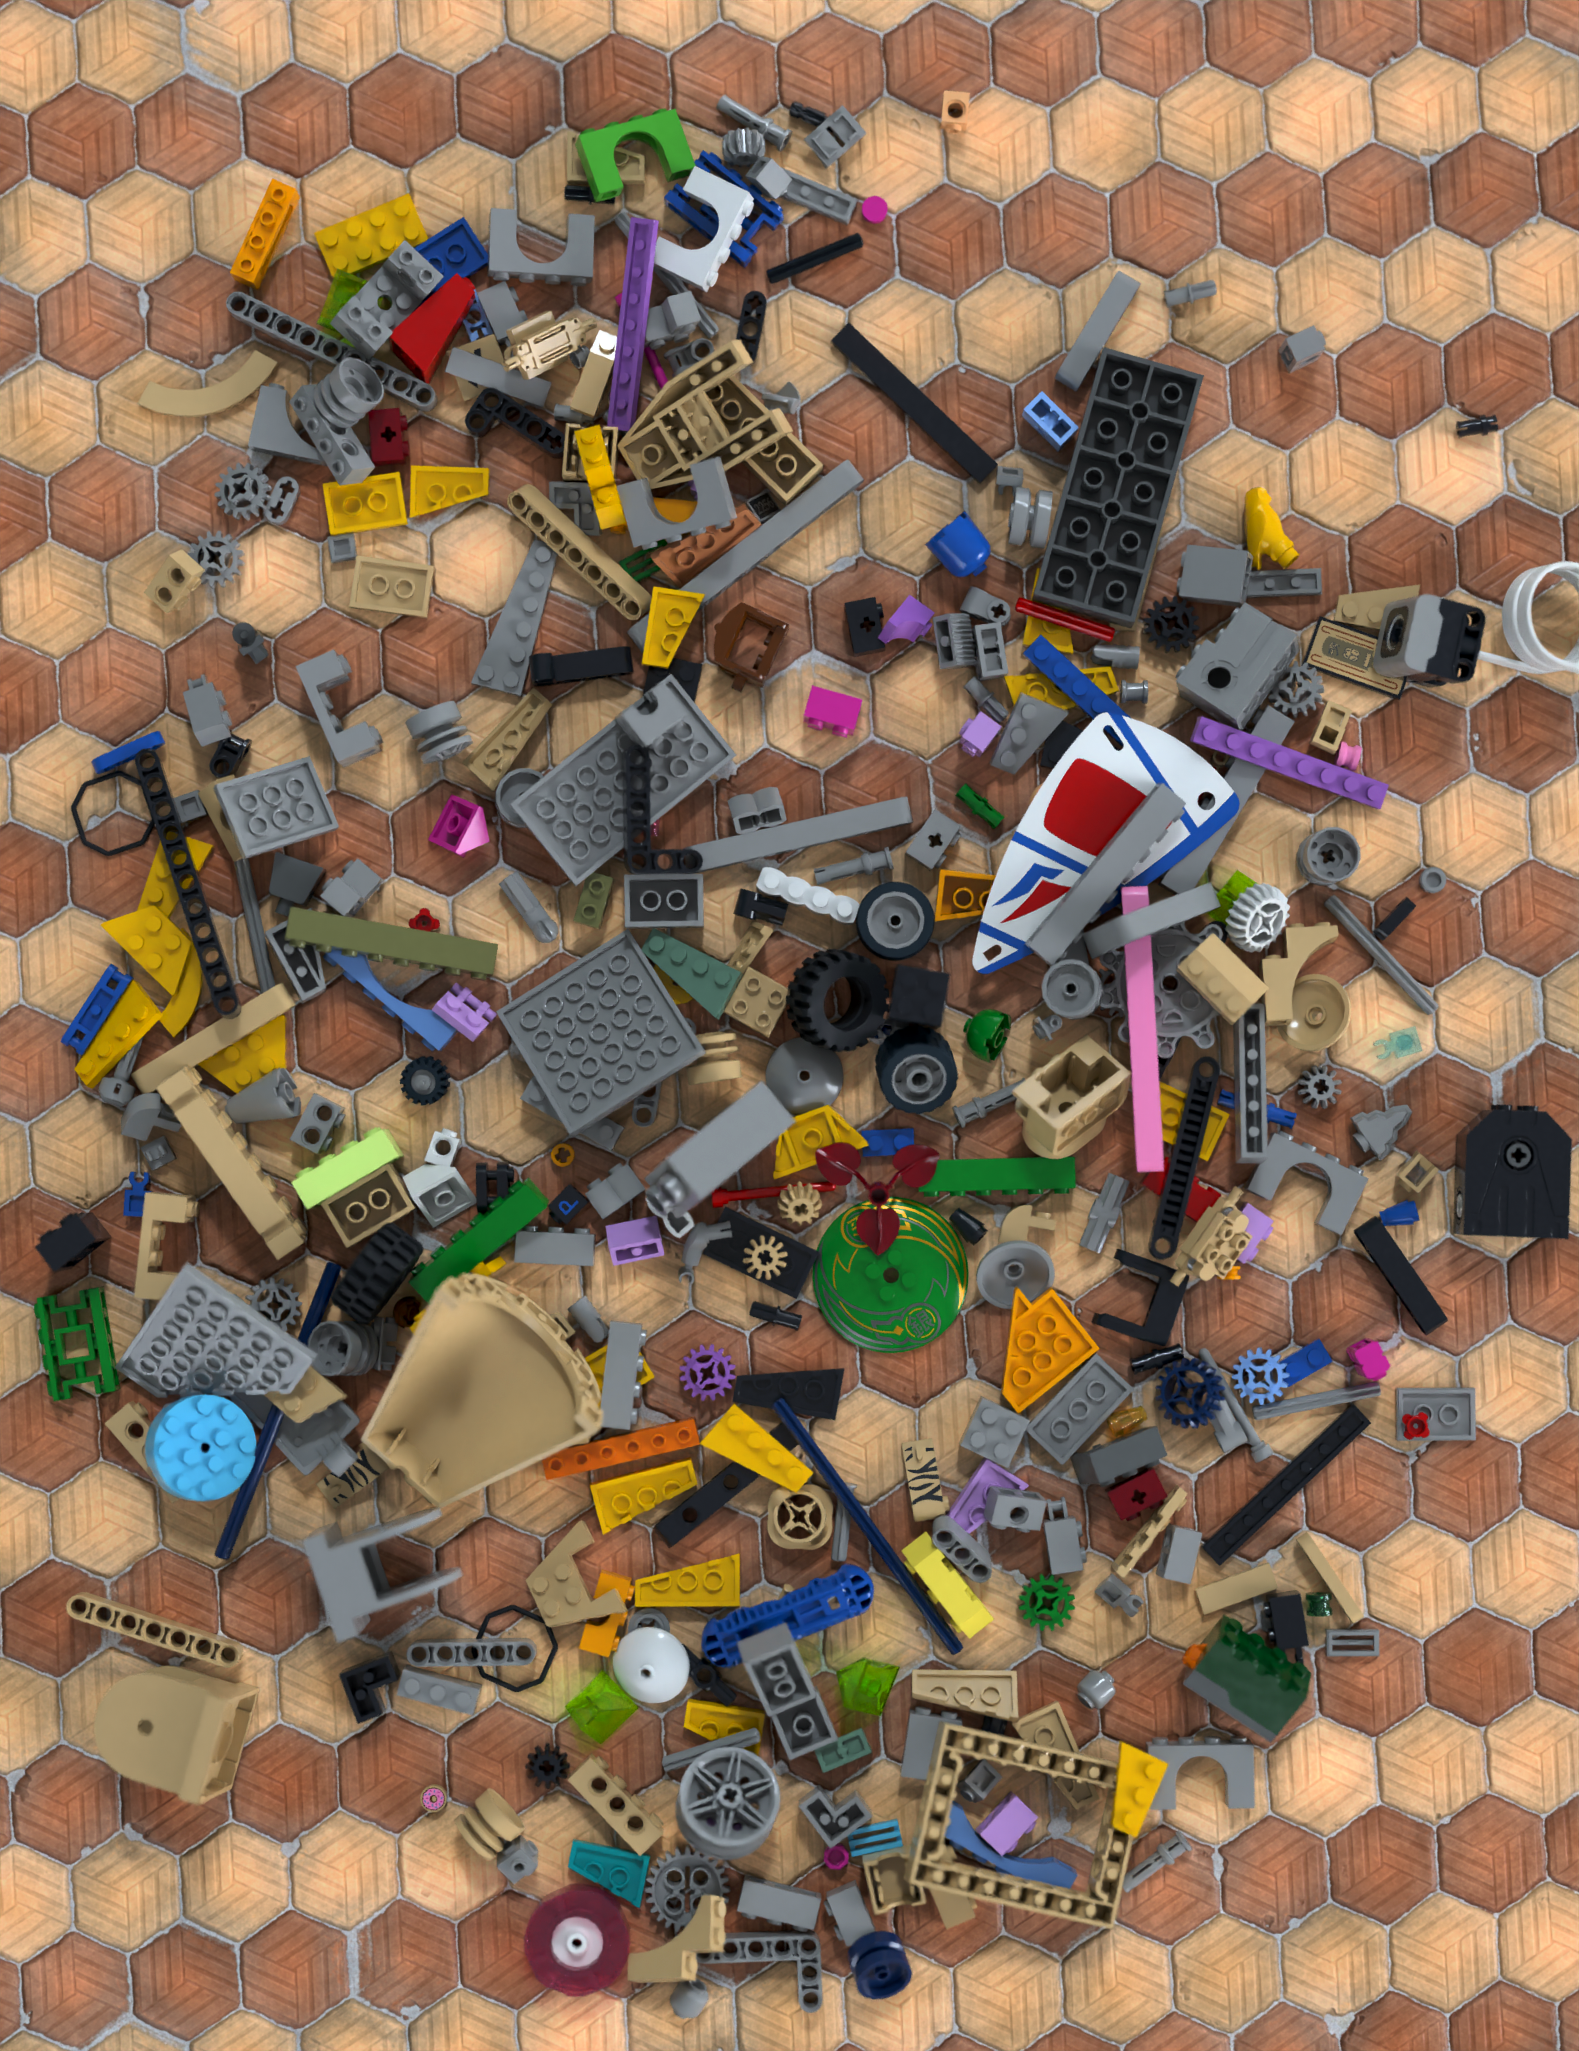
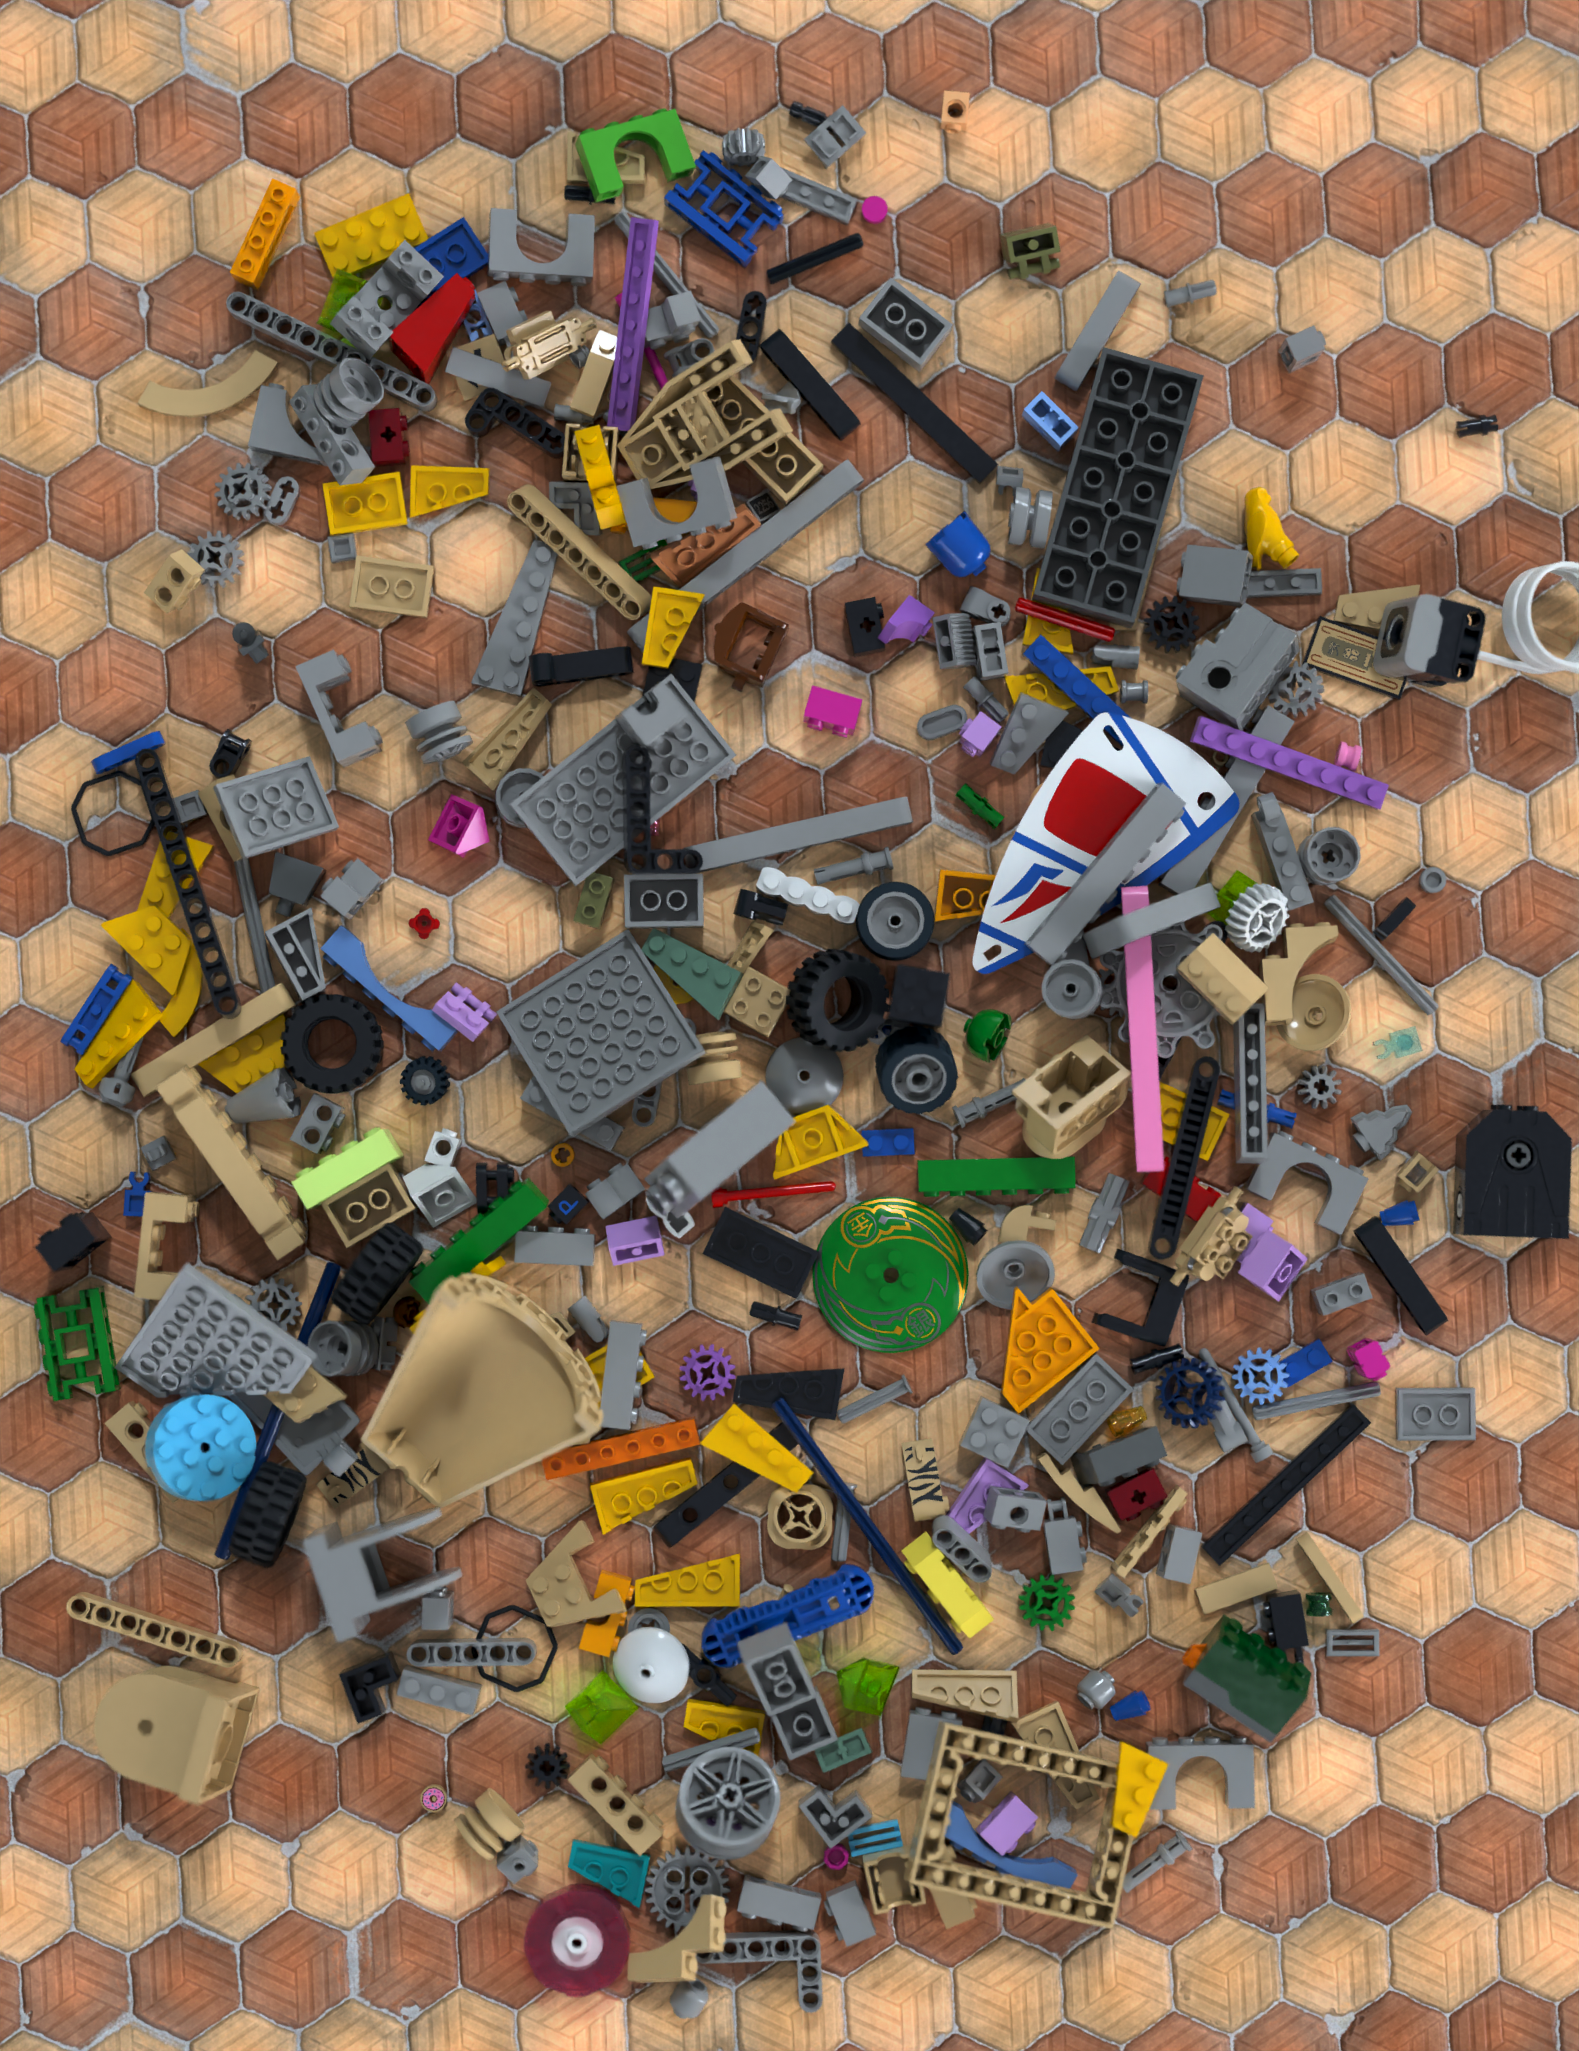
(145, 1112): light grey brick -> none
(206, 711): light grey brick -> none
(267, 1514): none -> black tyre
(297, 1034): none -> black tyre
(390, 942): olive brick -> none
(438, 1609): none -> light grey brick
(530, 909): light grey piece -> none
(697, 1242): light grey arm -> none
(701, 265): white arch -> none
(757, 810): light grey brick -> none
(757, 1261): tan gear -> none
(767, 127): light grey pin -> none
(799, 1203): tan gear -> none
(810, 384): none -> black beam
(874, 1400): none -> light grey axle
(877, 1227): dark red plant -> none
(879, 1965): dark blue wheel -> none
(905, 324): none -> light grey brick
(935, 825): light grey brick -> none
(941, 722): none -> light grey tile
(1029, 244): none -> olive brick
(1046, 1026): light grey hinge -> none
(1085, 1498): none -> tan slope
(1131, 1706): none -> blue cone
(1232, 1274): light orange bush -> none
(1272, 1265): none -> lavender brick
(1281, 852): none -> light grey hinge
(1330, 727): tan brick -> none
(1341, 1293): none -> light grey brick
(1422, 1429): red plate -> none

